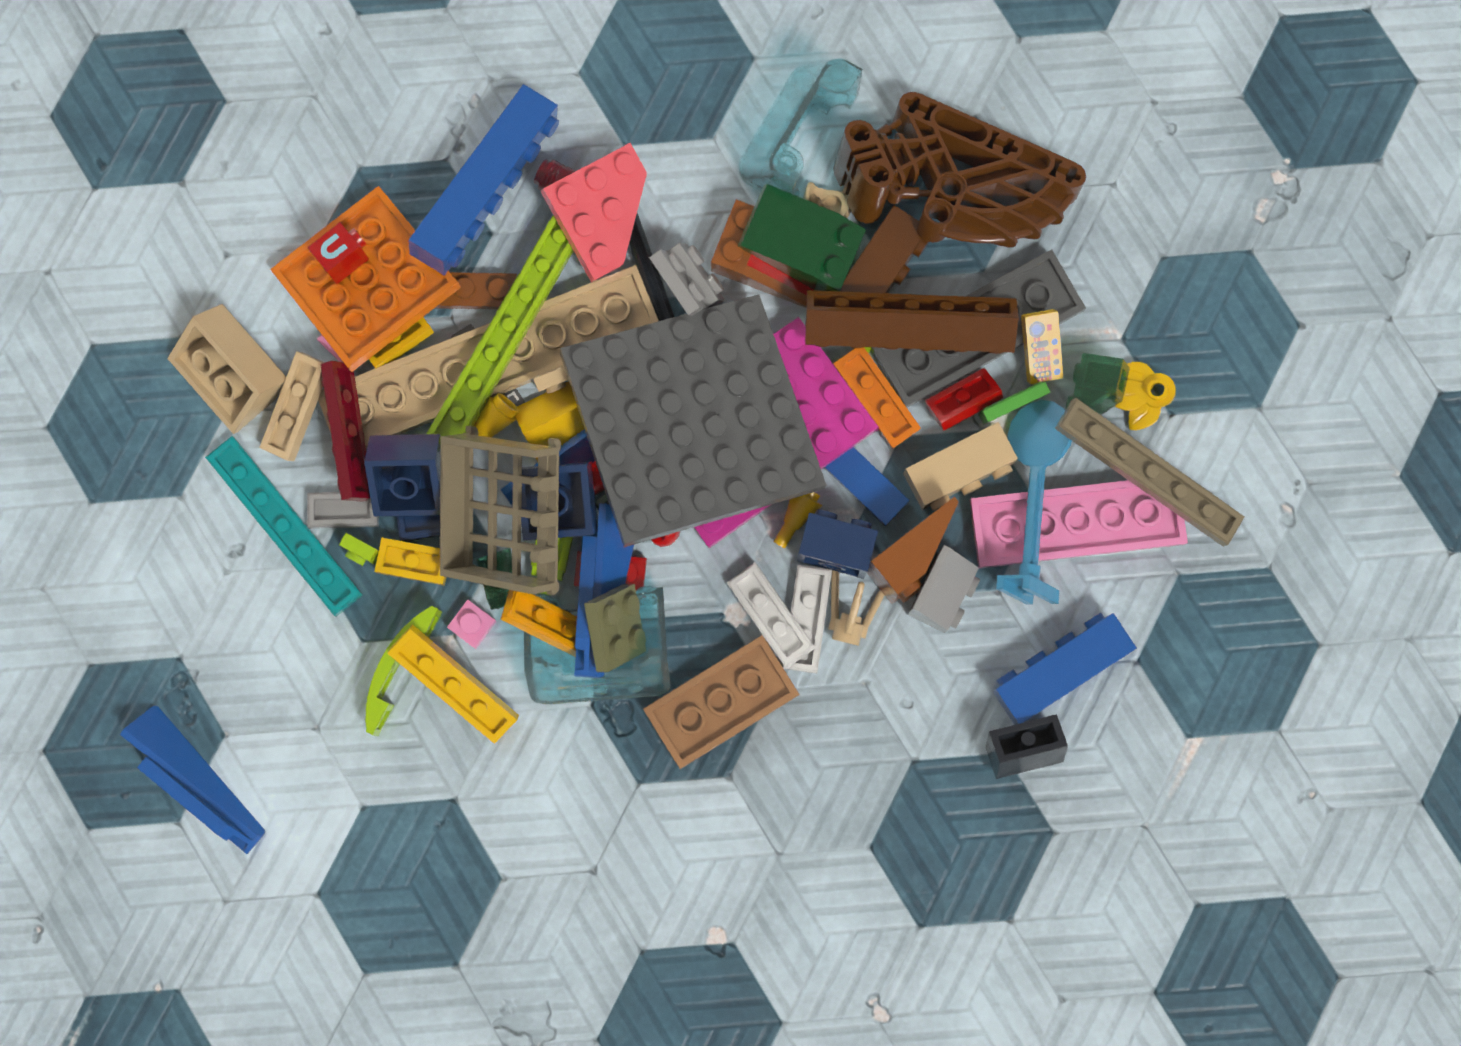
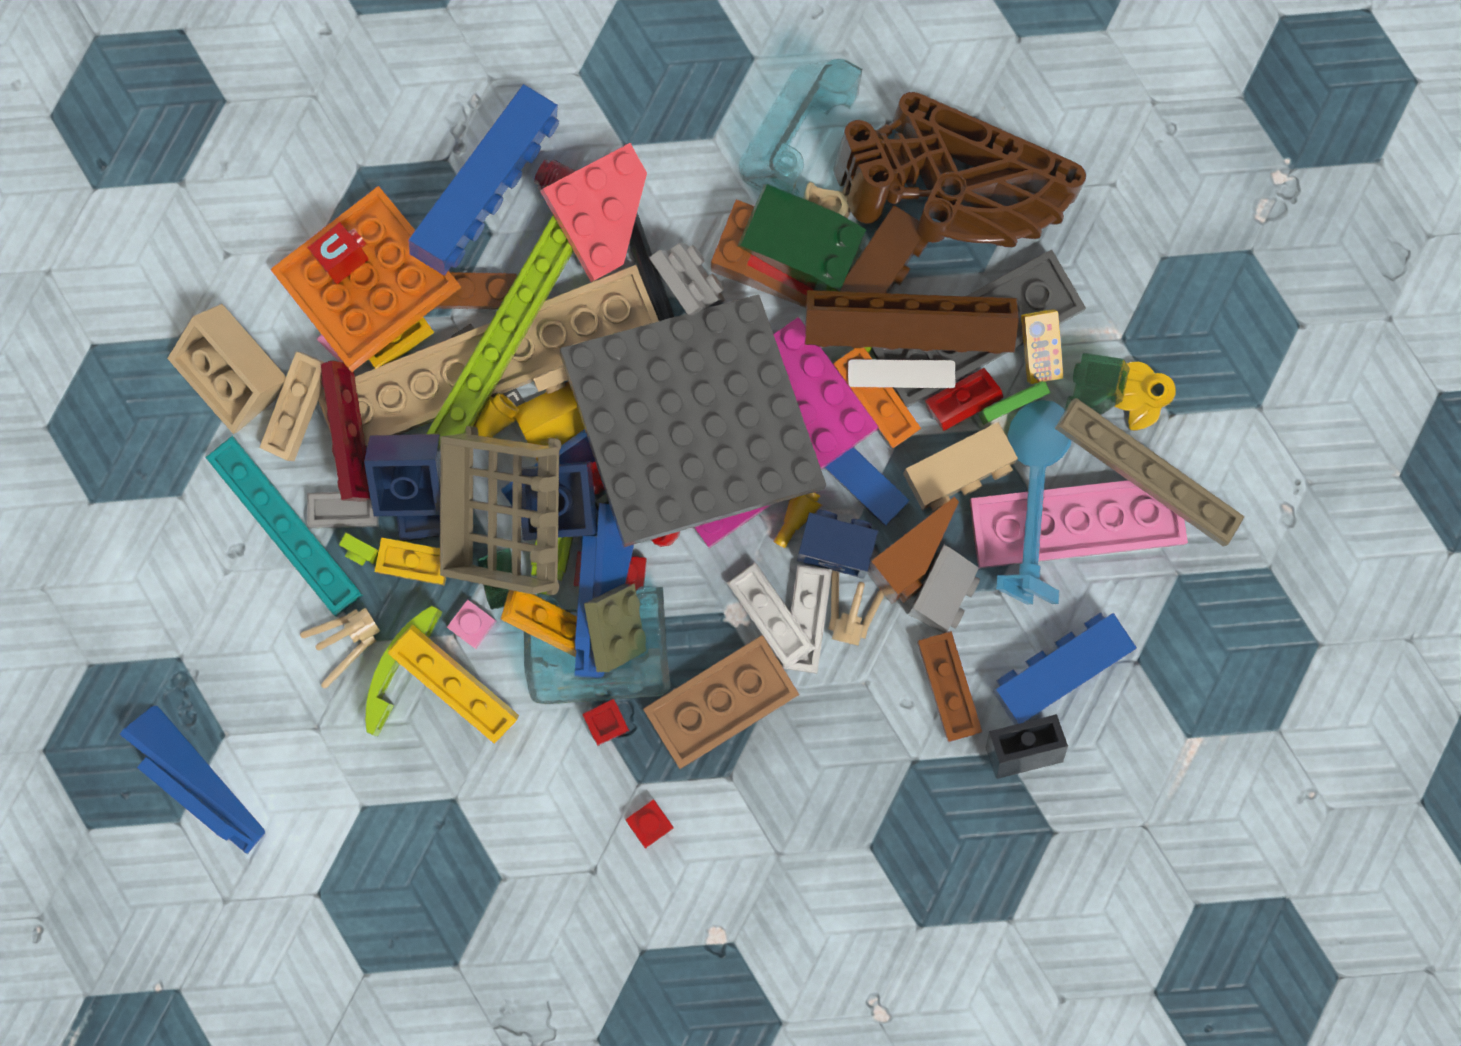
(358, 626): none -> tan plant
(605, 722): none -> red plate
(649, 823): none -> red plate
(901, 373): none -> white sticker
(949, 686): none -> dark orange plate

